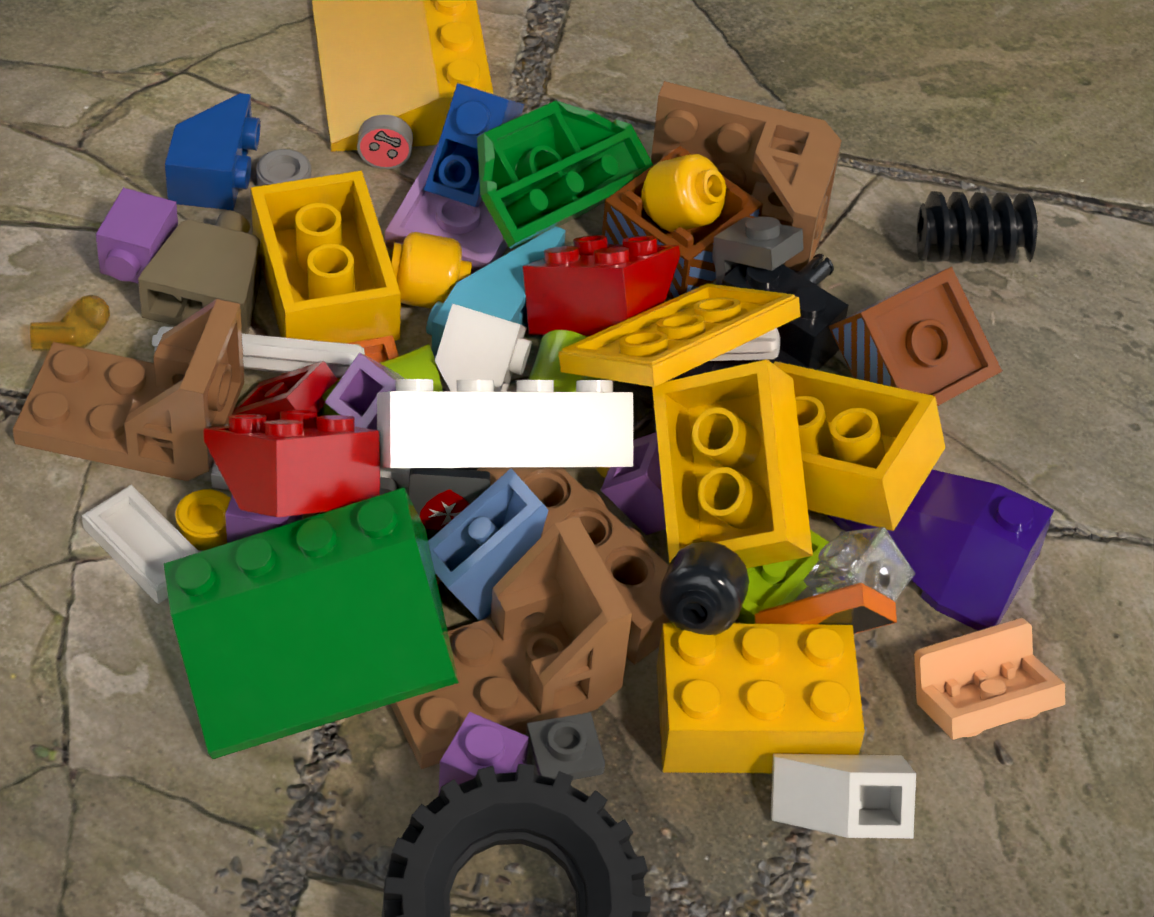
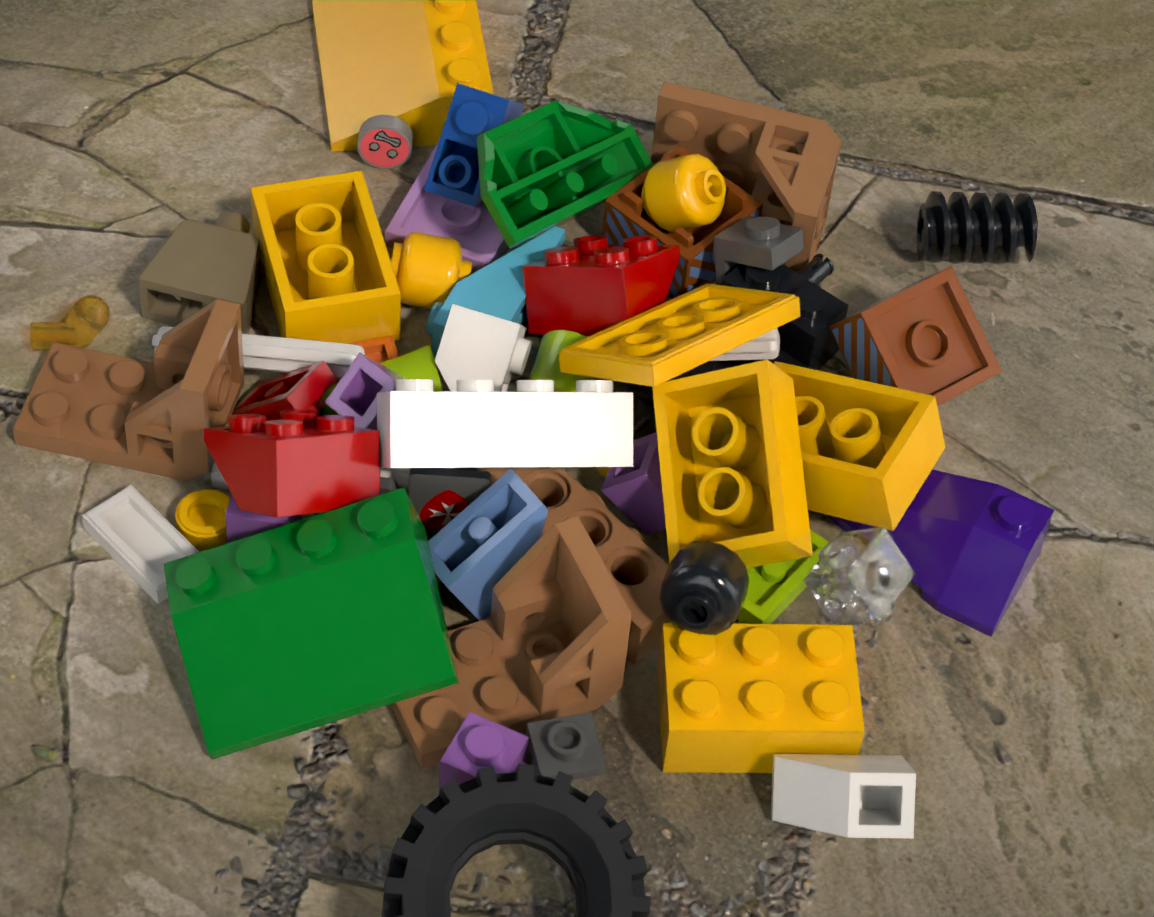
(134, 233): medium lavender brick -> none
(210, 156): blue slope -> none
(282, 166): light grey tile -> none
(849, 605): orange tile -> none
(985, 680): light nougat bracket -> none

